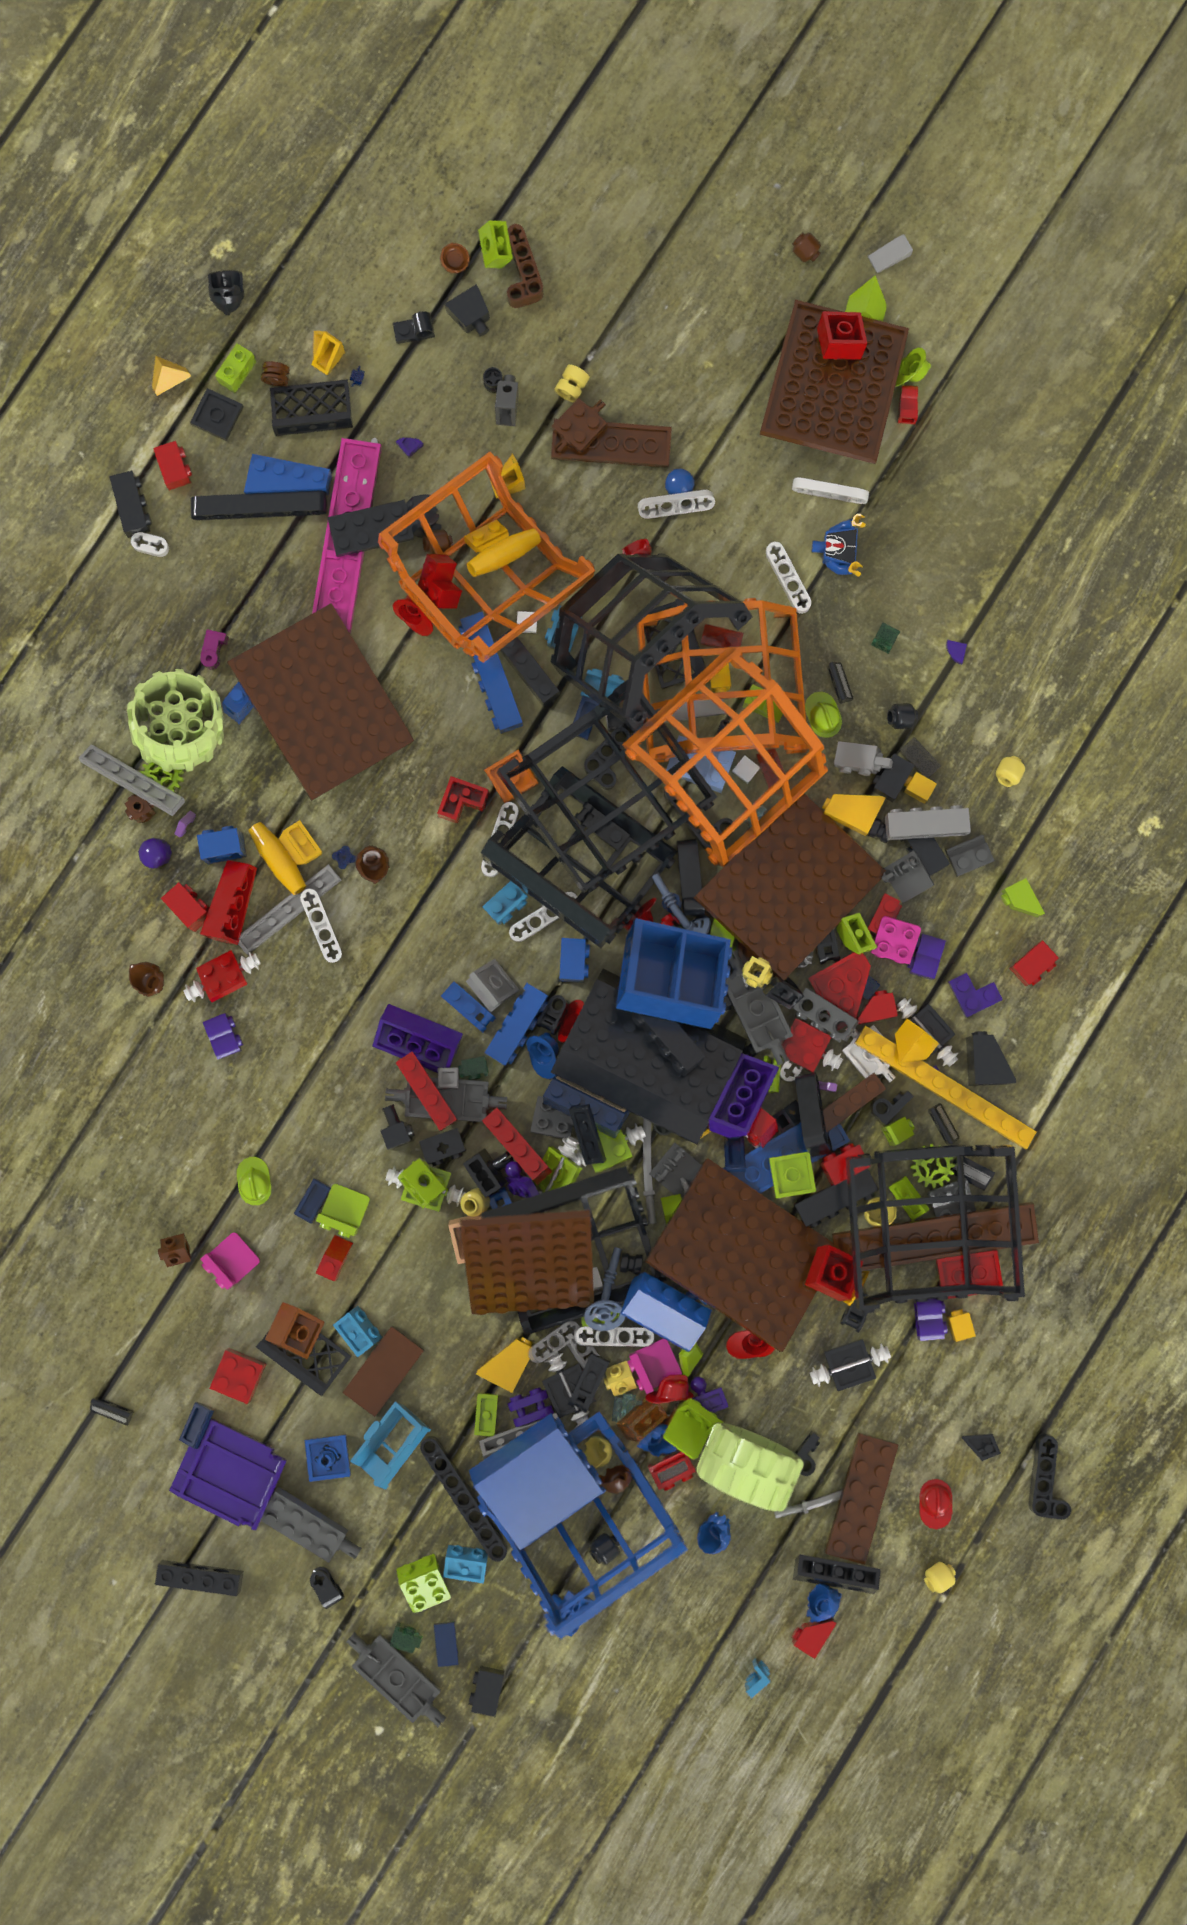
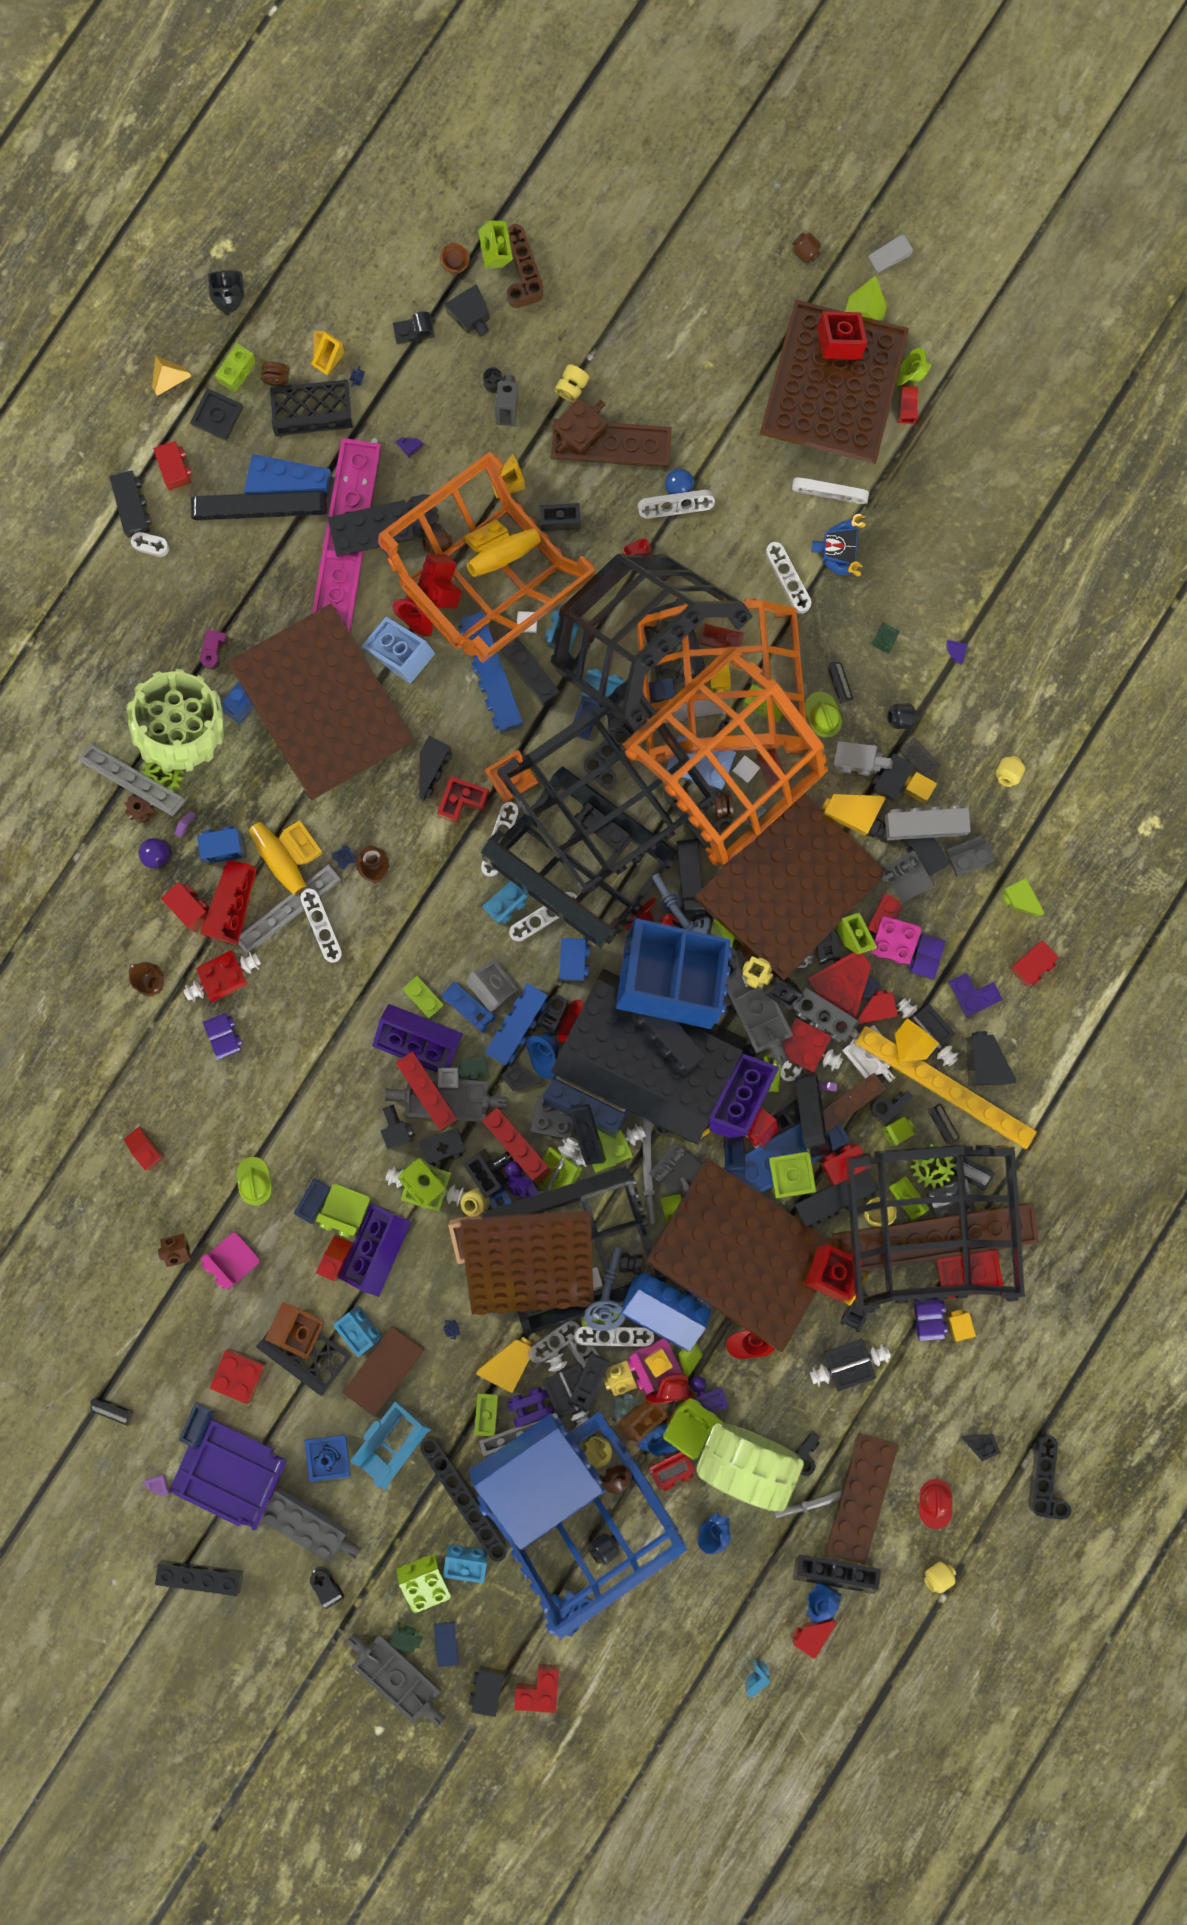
(143, 1149): none -> red slope
(158, 1485): none -> medium lavender tile
(374, 1250): none -> dark purple slope
(398, 649): none -> light blue slope
(423, 997): none -> lime plate
(432, 759): none -> black slope
(451, 1329): none -> clear blue plate
(519, 1077): none -> black piece
(540, 1696): none -> red brick
(560, 517): none -> black brick
(658, 1362): none -> yellow brick
(661, 690): none -> dark blue tile
(721, 805): none -> reddish brown wheel

